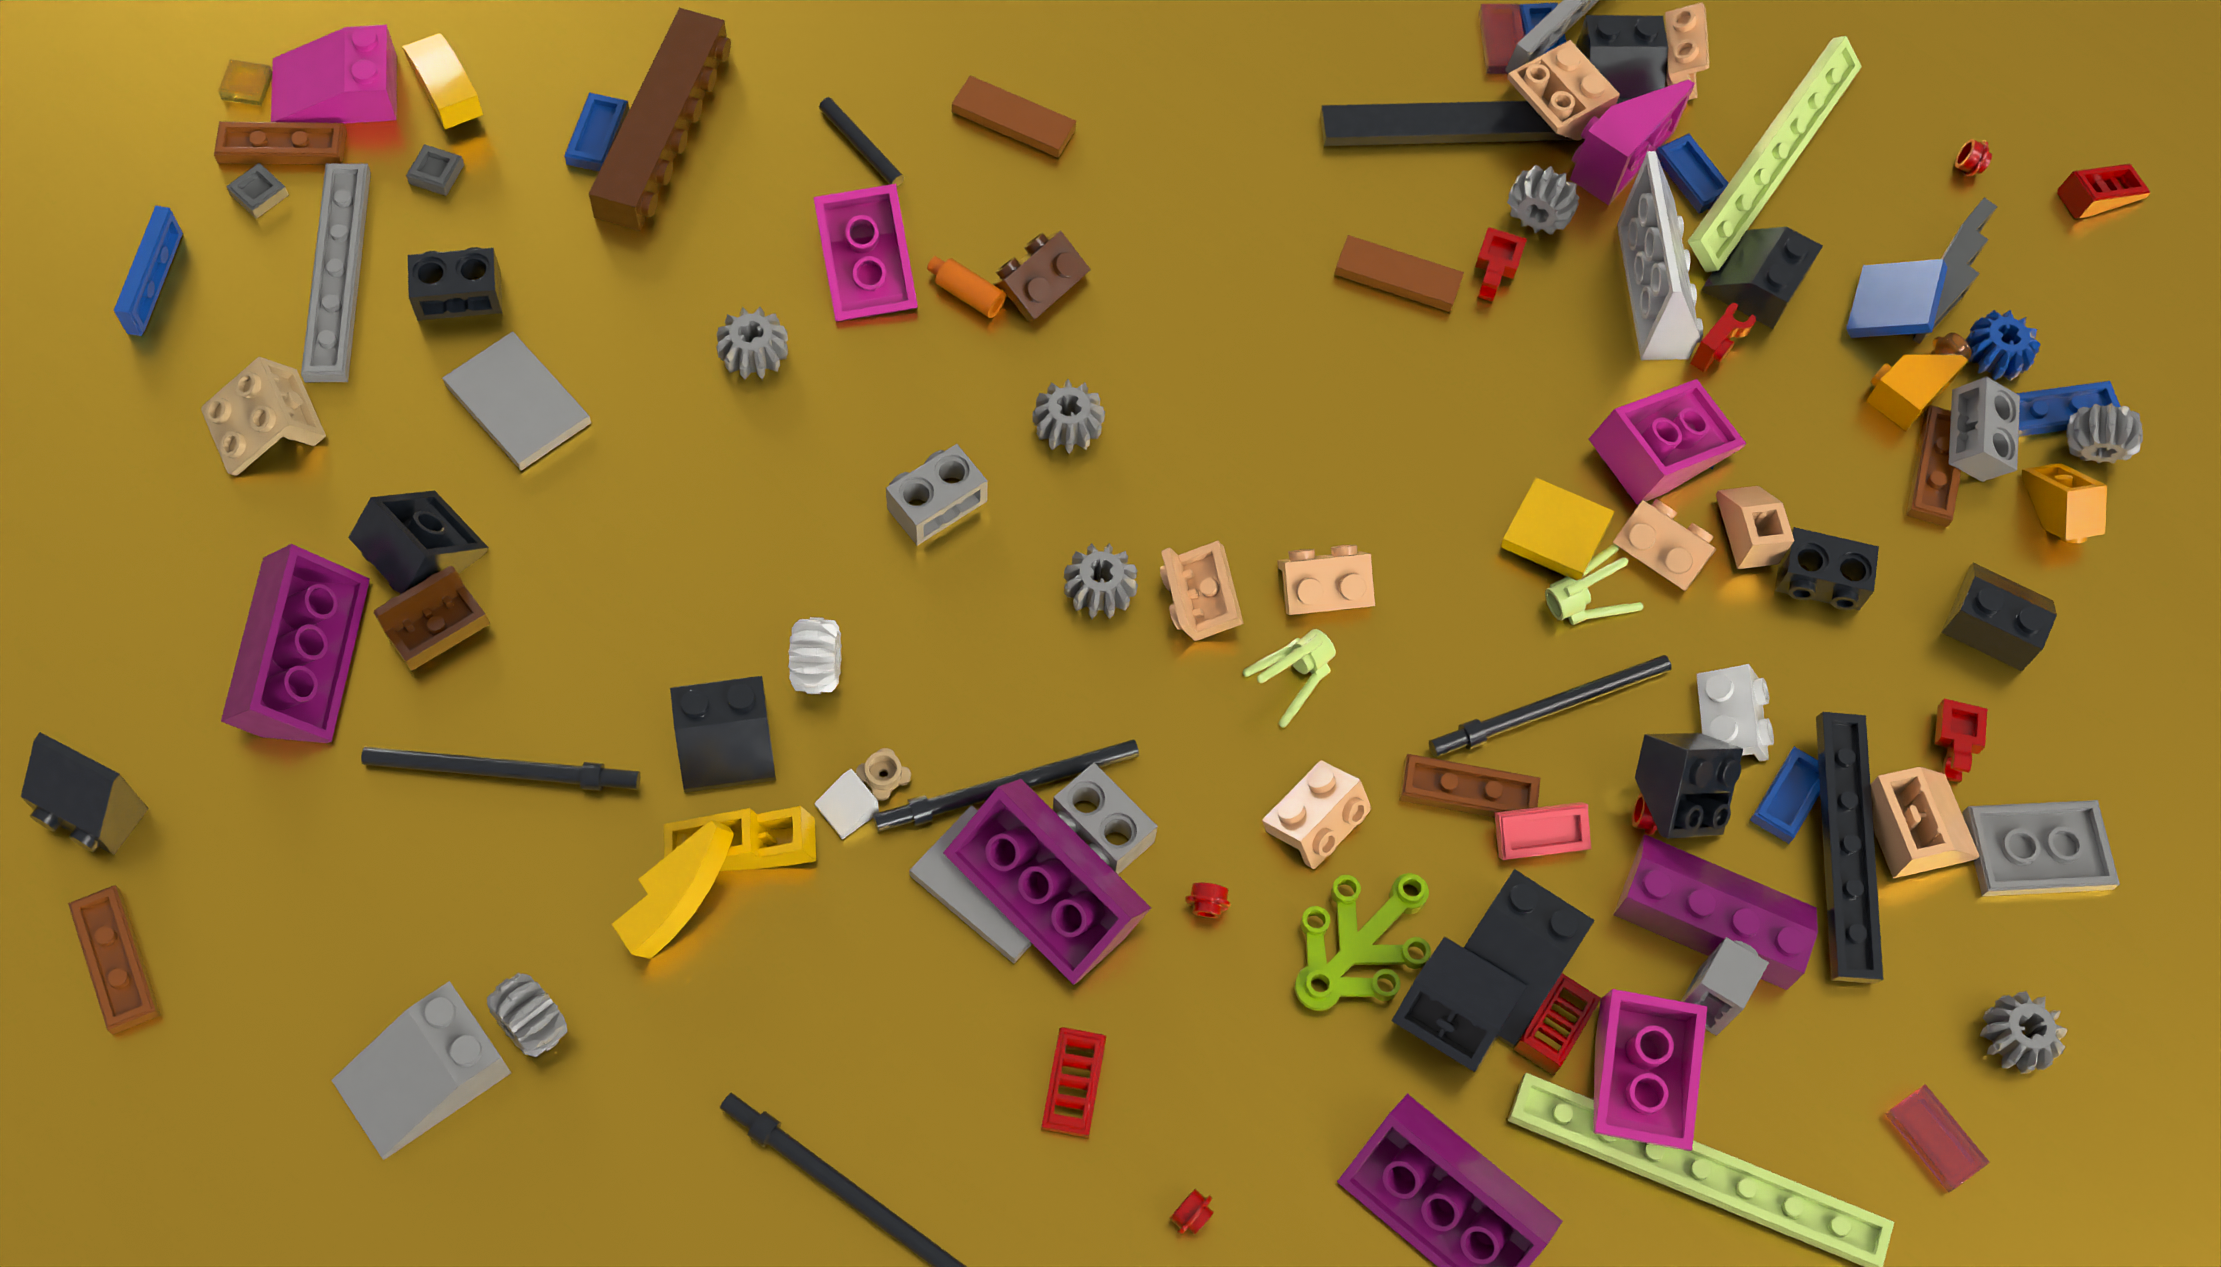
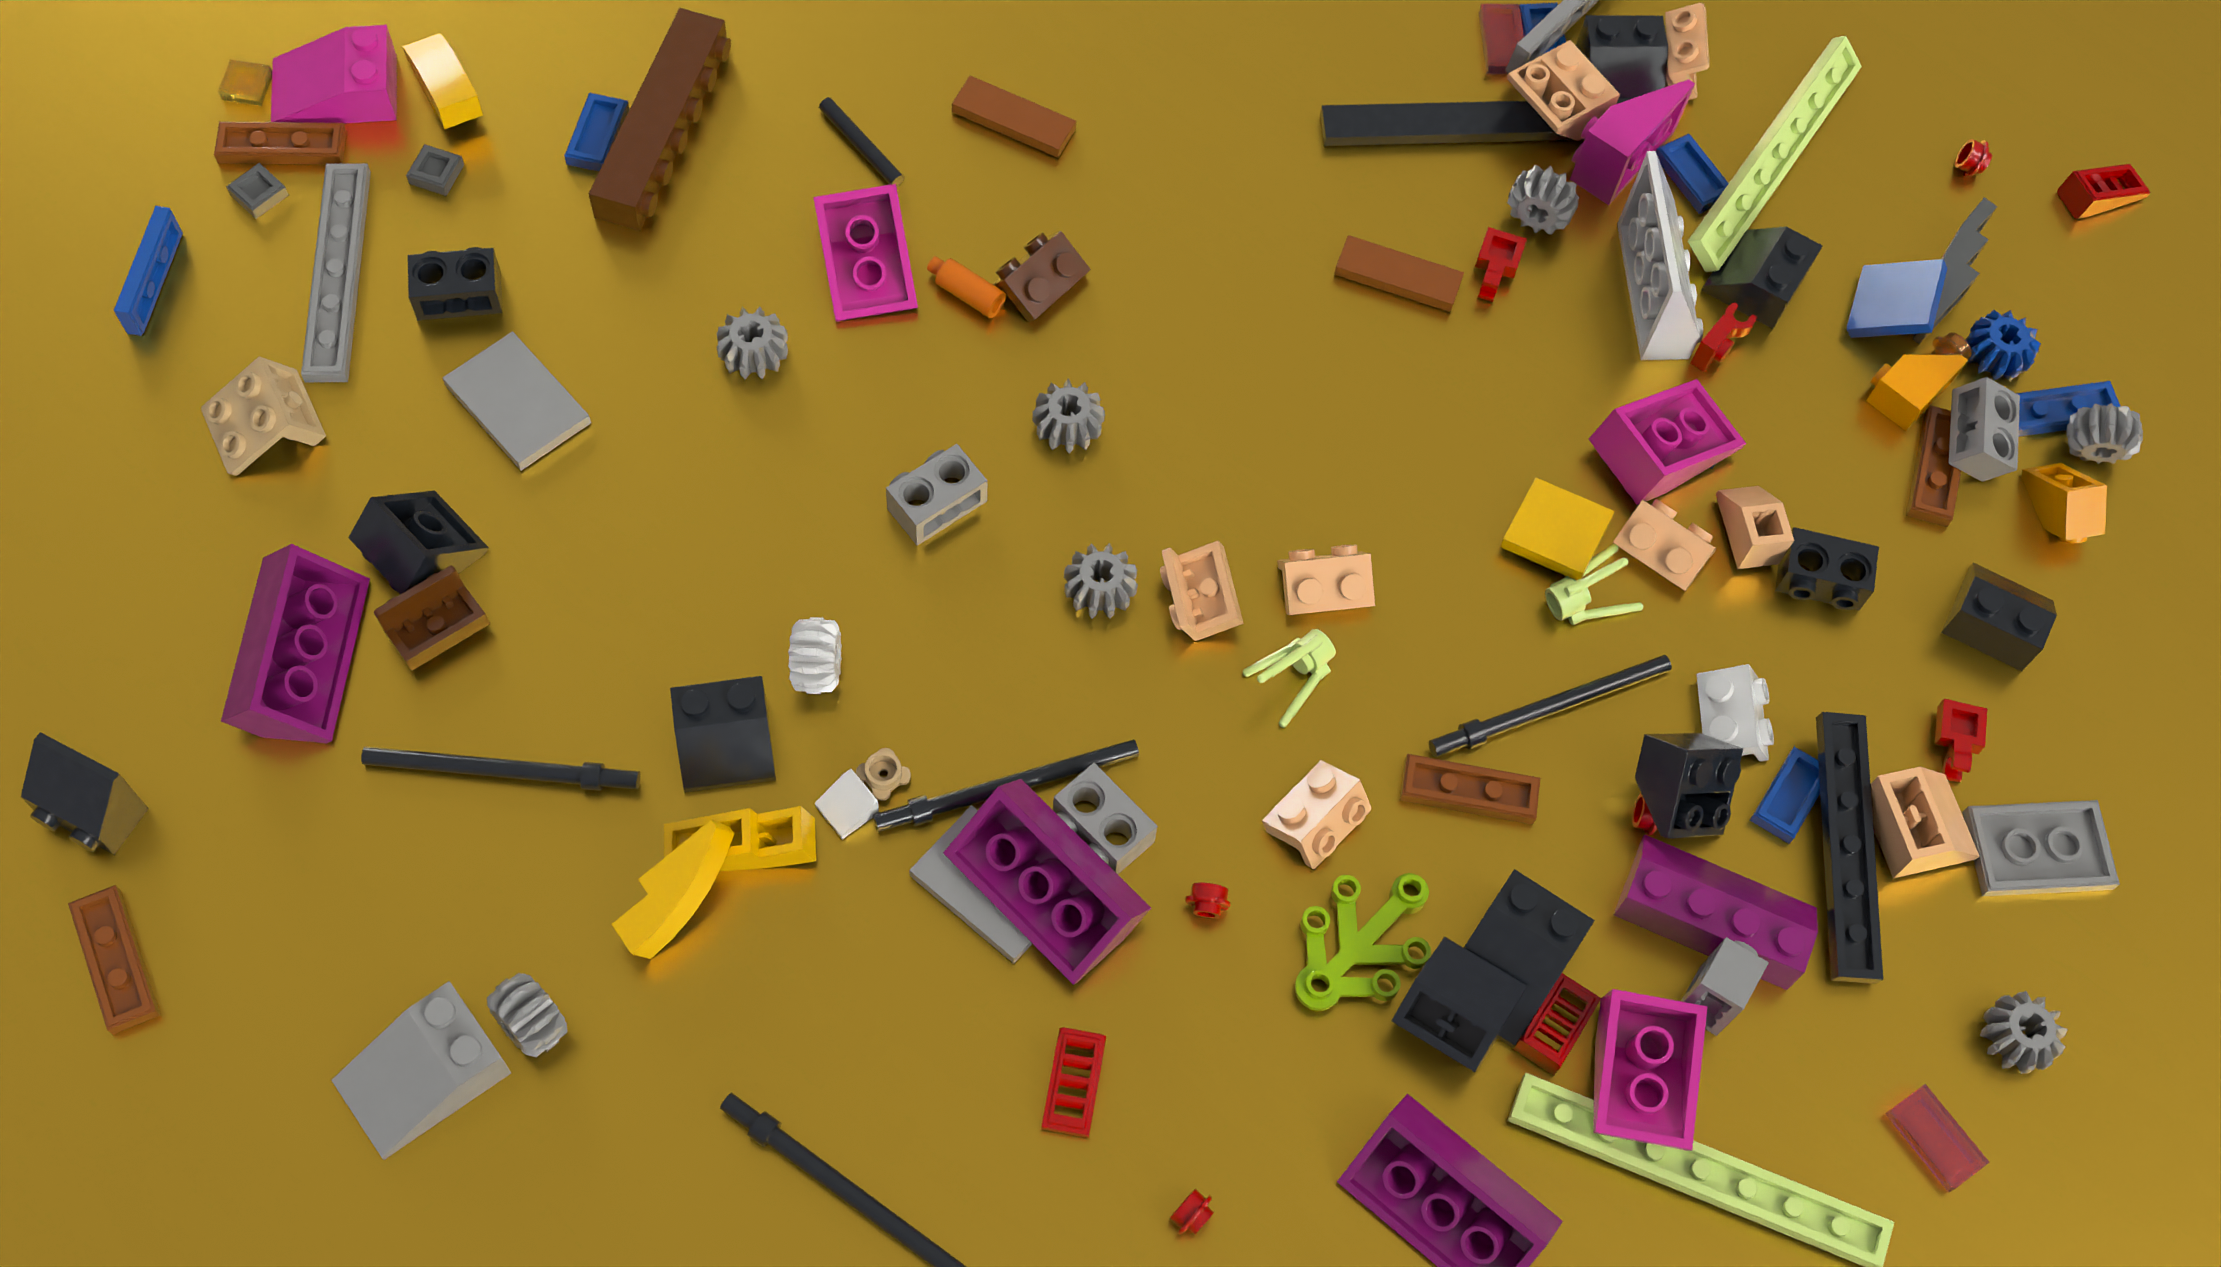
(1543, 830): coral tile -> none

